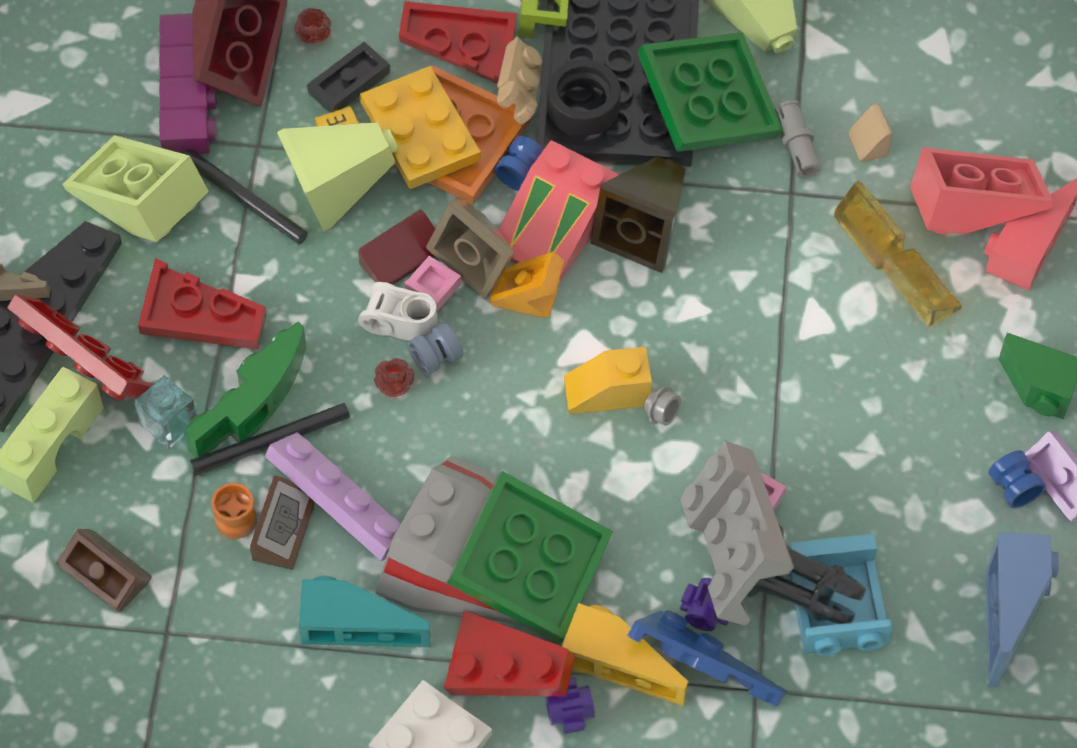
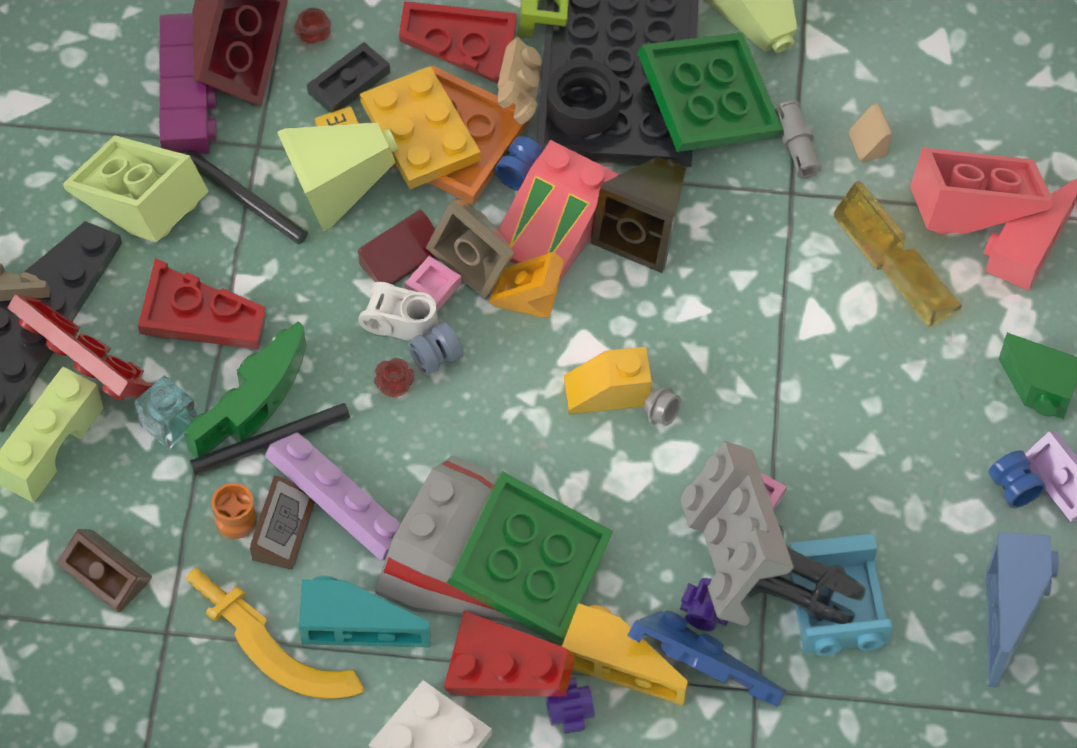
(265, 651): none -> yellow sword

